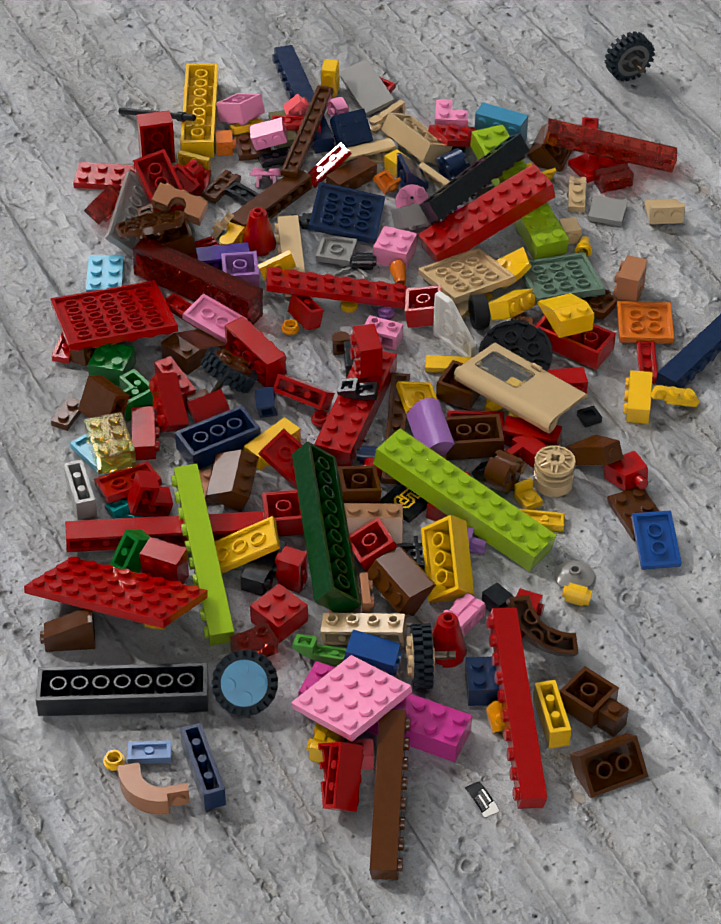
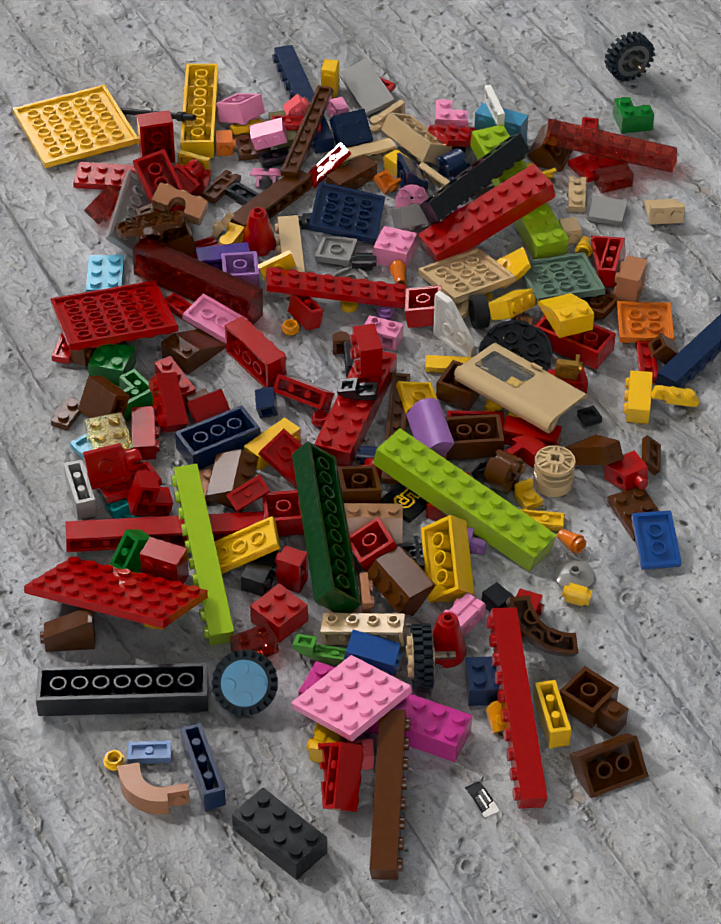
(75, 126): none -> yellow plate
(111, 464): none -> red plate
(229, 370): black wheel -> none
(248, 493): none -> red plate
(279, 833): none -> black brick
(494, 105): none -> white tile
(568, 368): none -> pearl gold bracket
(573, 541): none -> orange cone
(607, 257): none -> red wedge
(631, 117): none -> green brick
(651, 454): none -> reddish brown plate
(663, 348): none -> reddish brown brick

